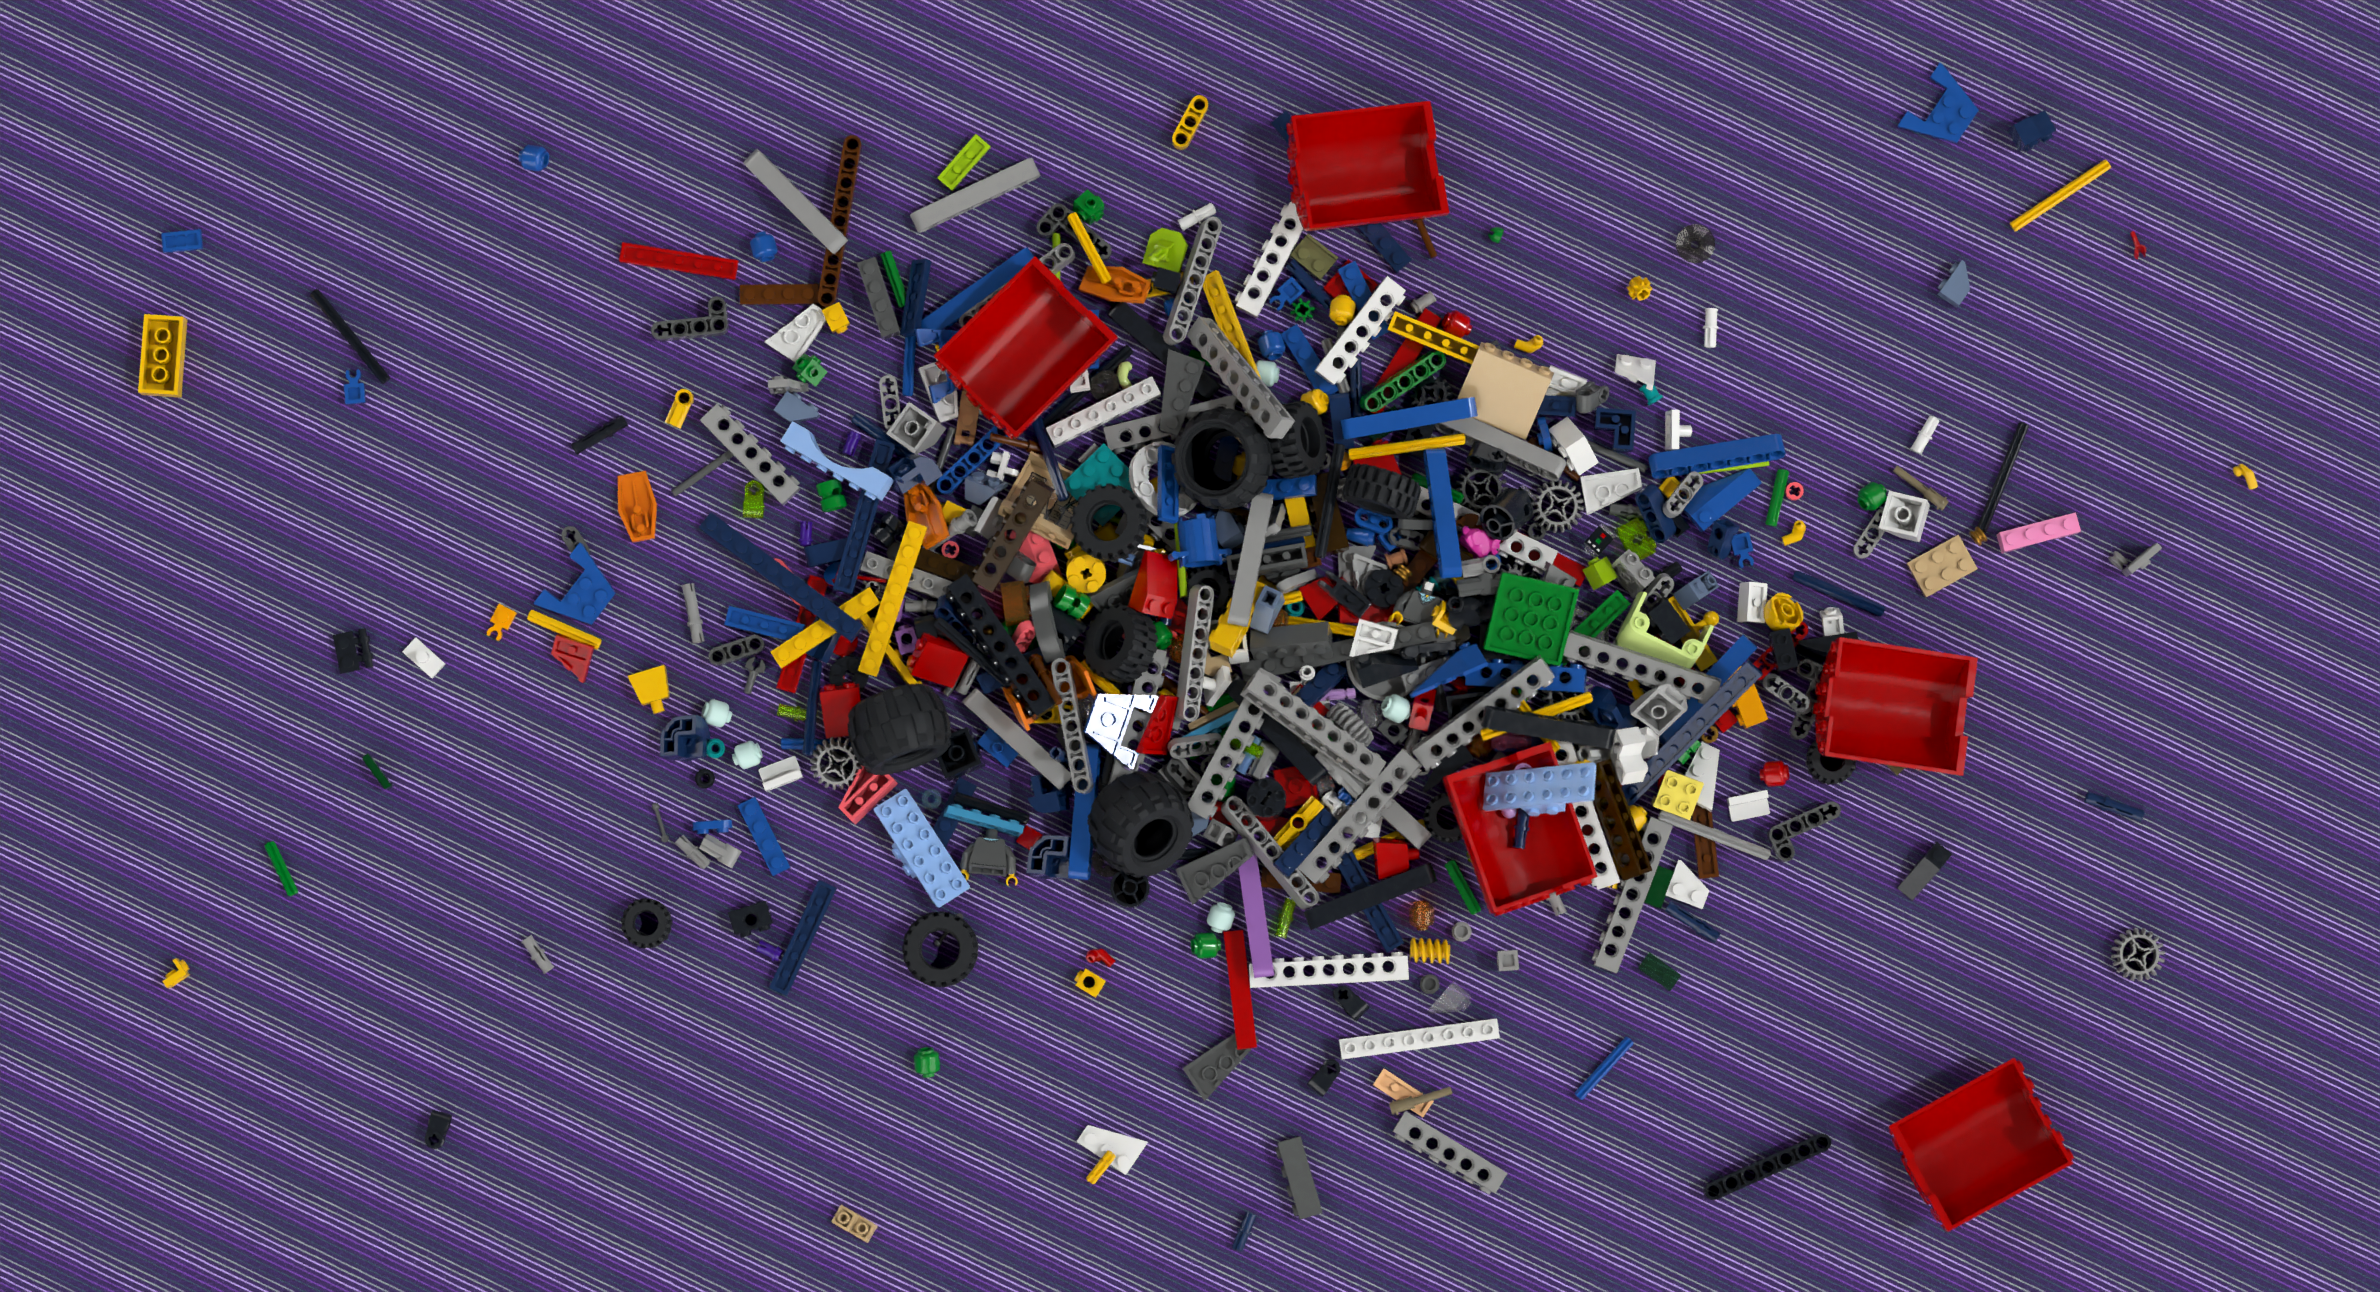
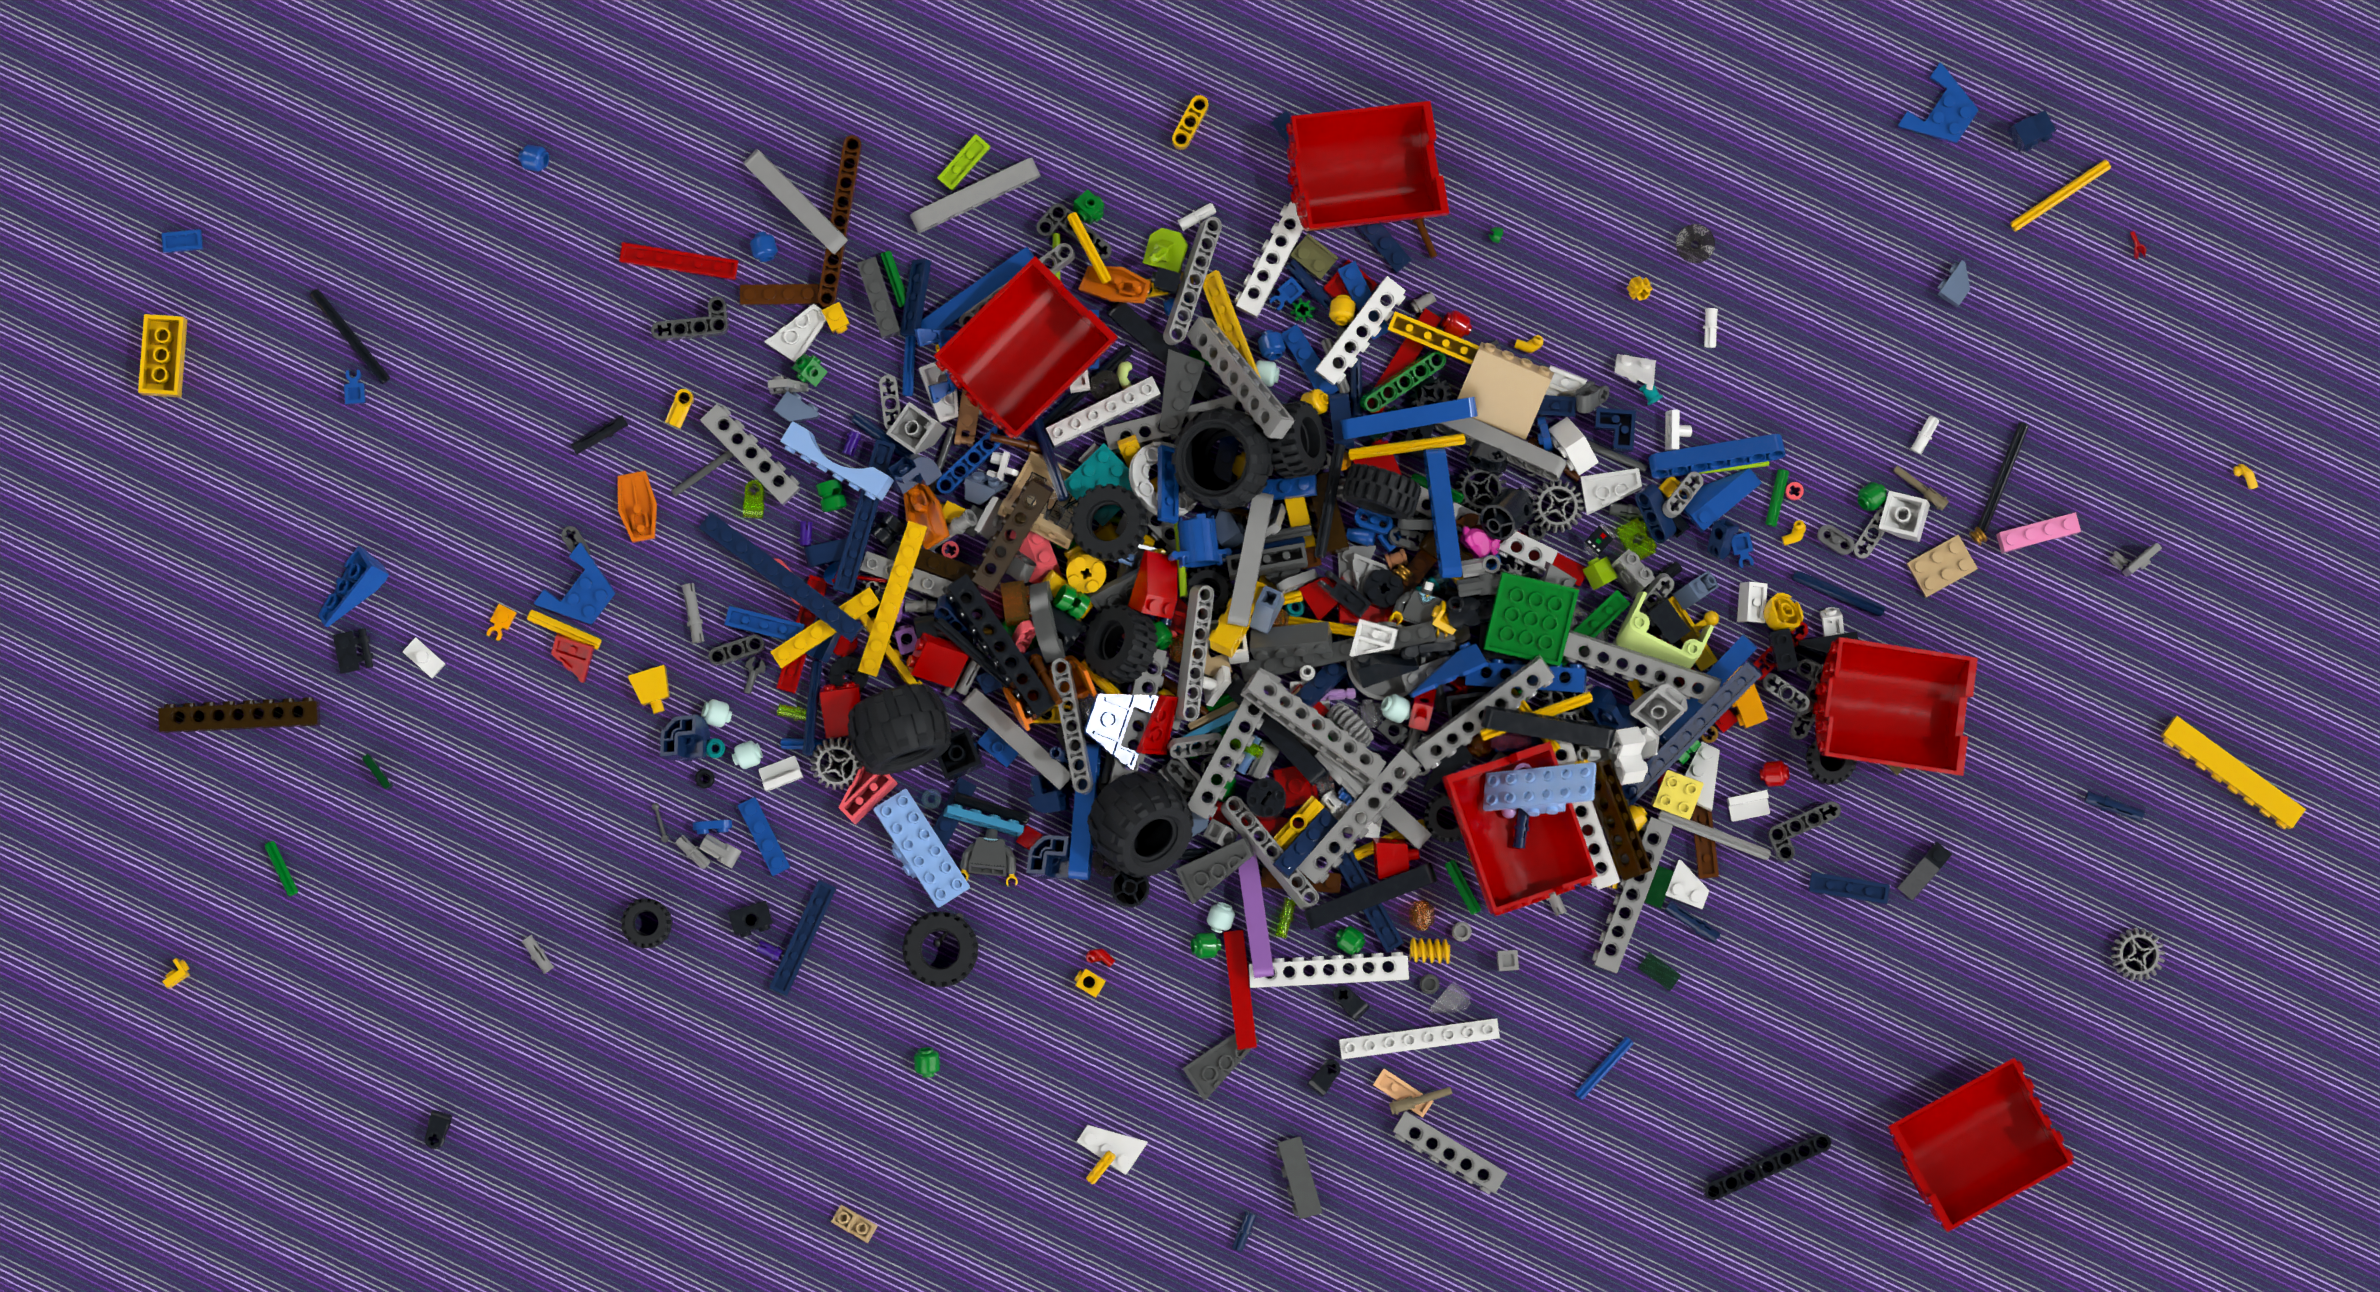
(168, 723): none -> dark brown brick
(359, 581): none -> blue wedge
(1129, 447): none -> yellow plate
(1350, 940): none -> green head
(1835, 539): none -> flat silver plate
(1849, 888): none -> dark blue plate
(2233, 773): none -> yellow brick

